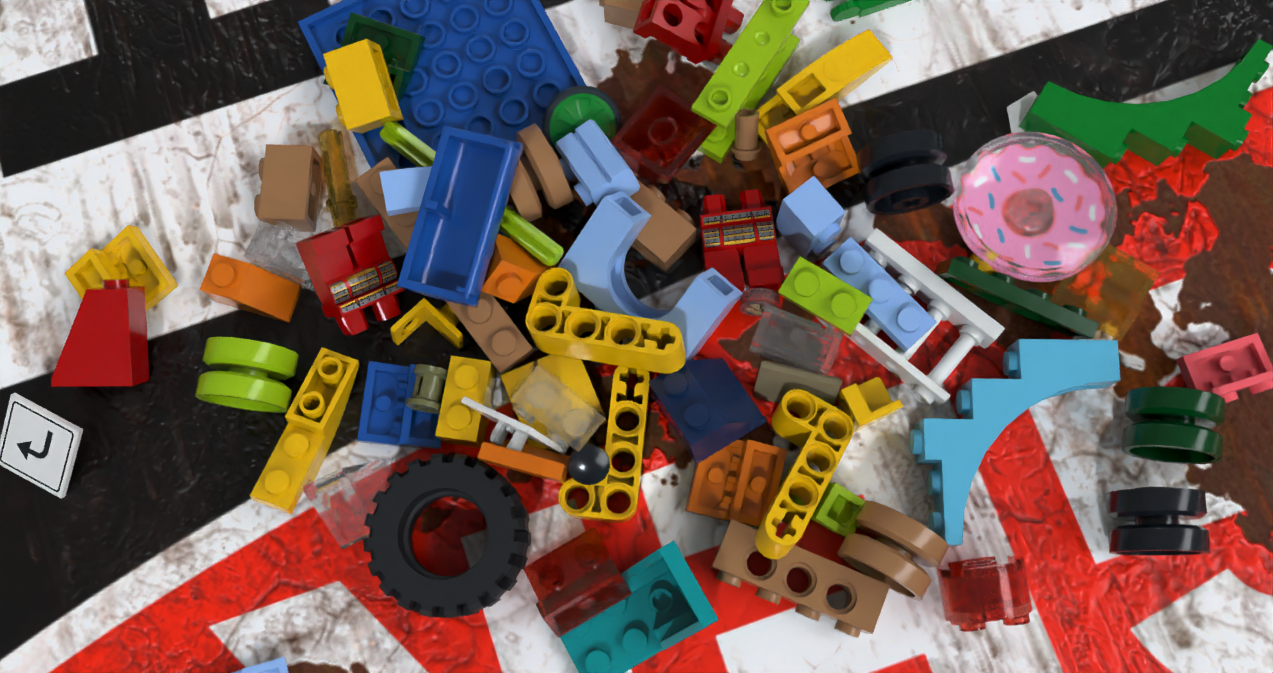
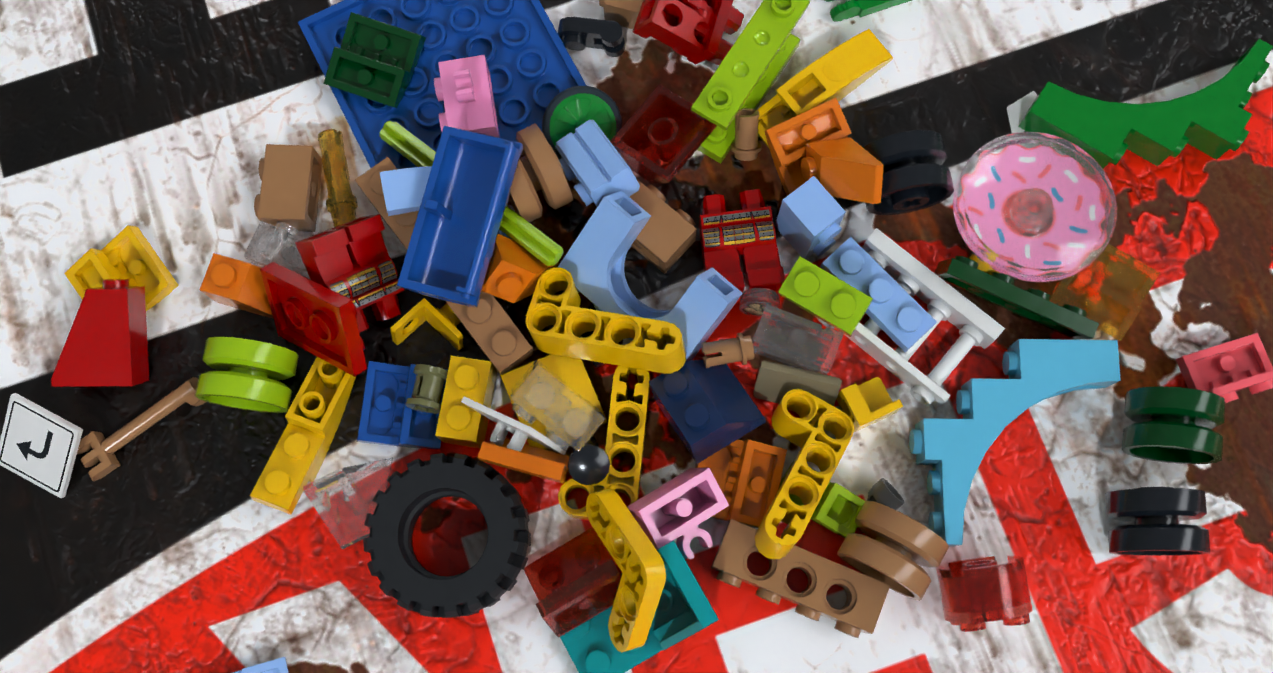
(104, 449): none -> medium nougat hinge
(315, 318): none -> red plate
(361, 86): yellow brick -> none
(467, 95): none -> bright pink brick
(592, 33): none -> black plate
(640, 566): none -> yellow beam
(678, 508): none -> bright pink brick
(729, 351): none -> medium nougat pin
(844, 169): none -> orange slope
(885, 494): none -> dark grey hinge

